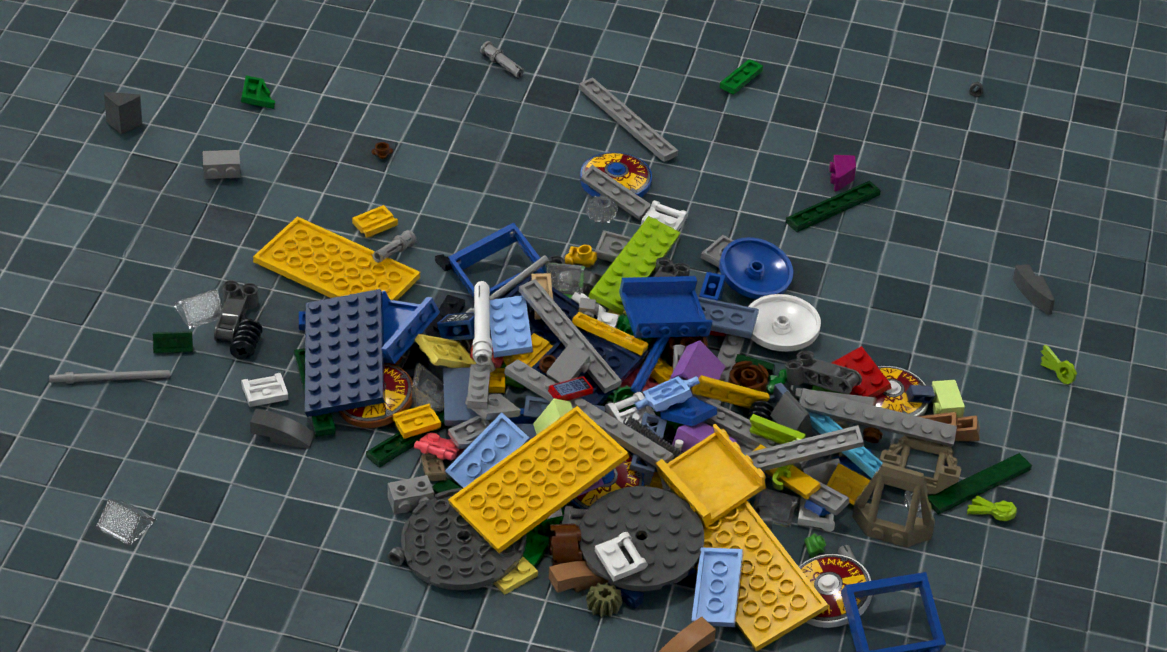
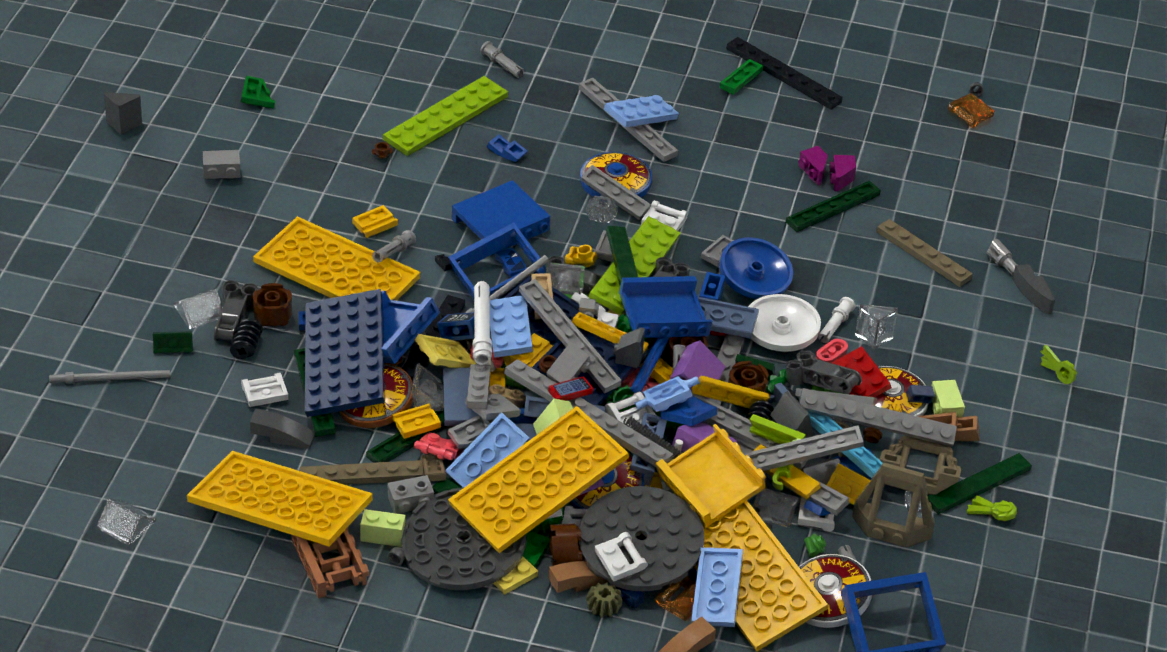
(272, 305): none -> reddish brown brick
(280, 498): none -> yellow plate
(315, 565): none -> nougat fence
(367, 472): none -> dark tan plate
(382, 527): none -> yellowish green brick
(445, 115): none -> lime plate
(500, 208): none -> blue panel
(505, 149): none -> blue slope
(511, 261): none -> slope
(514, 396): none -> tan plate
(621, 252): none -> dark green tile
(630, 348): none -> dark grey slope
(641, 111): none -> light blue plate
(683, 604): none -> clear orange plate
(785, 73): none -> black plate
(814, 163): none -> magenta slope
(832, 350): none -> coral plate
(840, 315): none -> white pin
(876, 324): none -> clear slope
(924, 252): none -> dark tan plate
(973, 105): none -> clear orange plate
(1001, 255): none -> light grey arm

